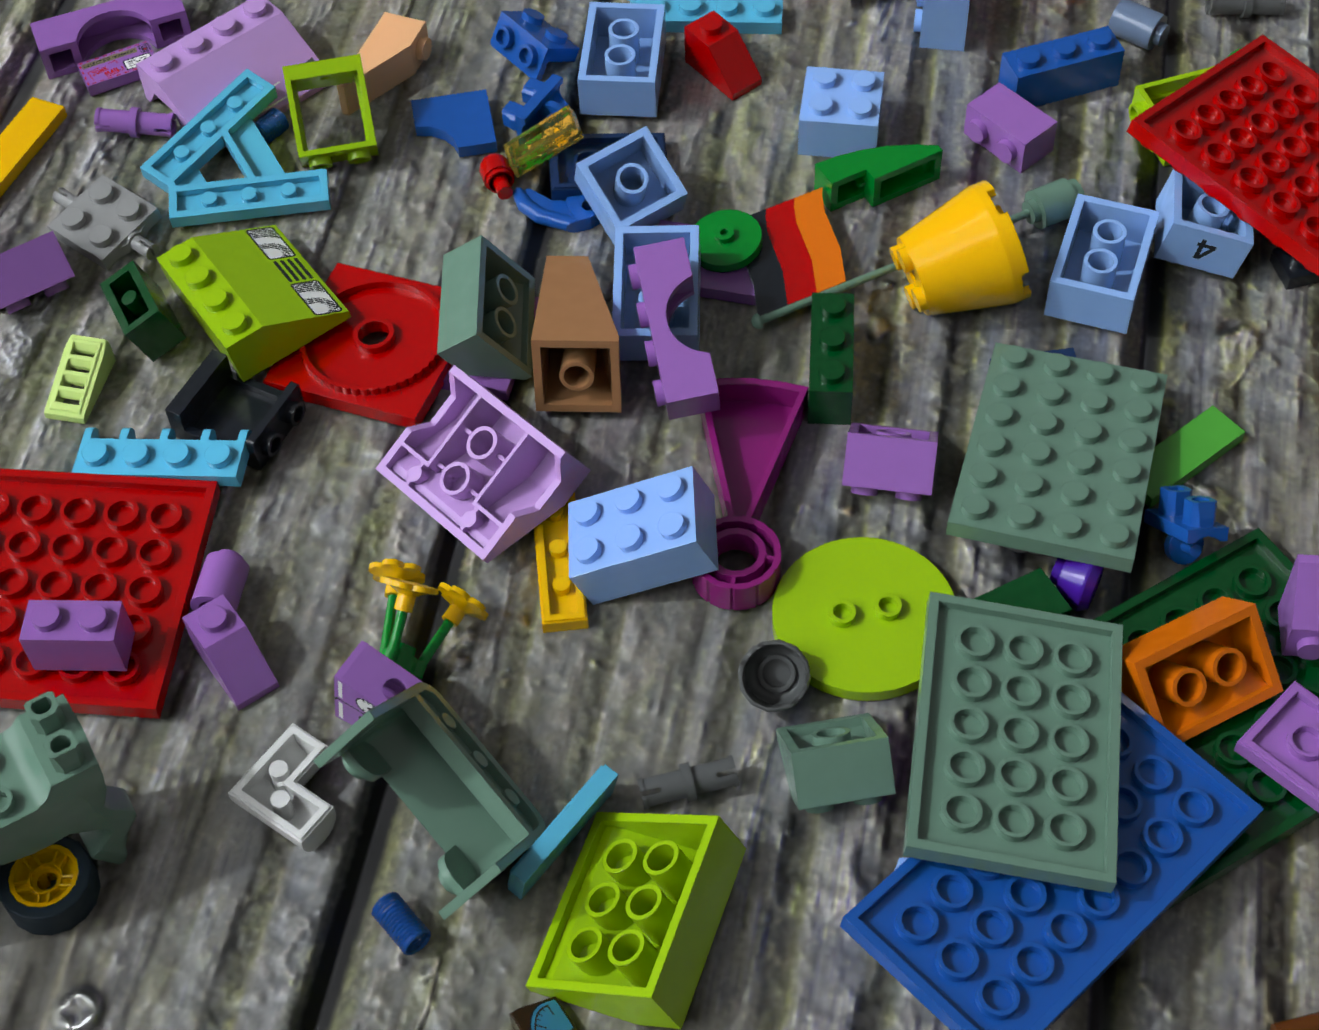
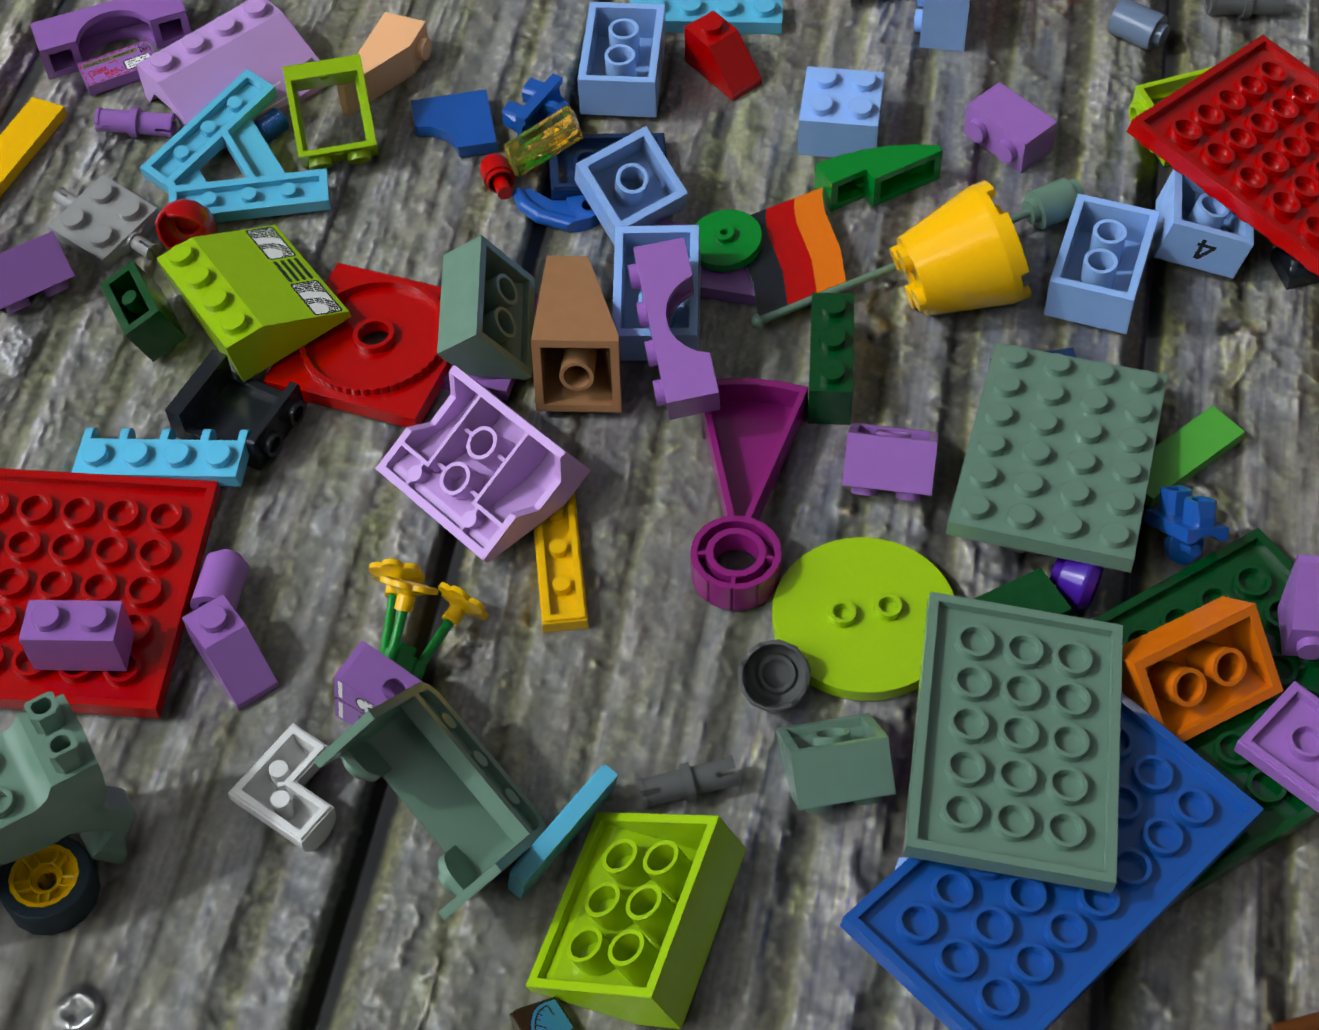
(79, 354): yellowish green slope -> none
(182, 221): none -> red hair
(400, 924): blue piece -> none
(531, 42): blue bracket -> none
(642, 536): light blue brick -> none
(1063, 67): blue brick -> none

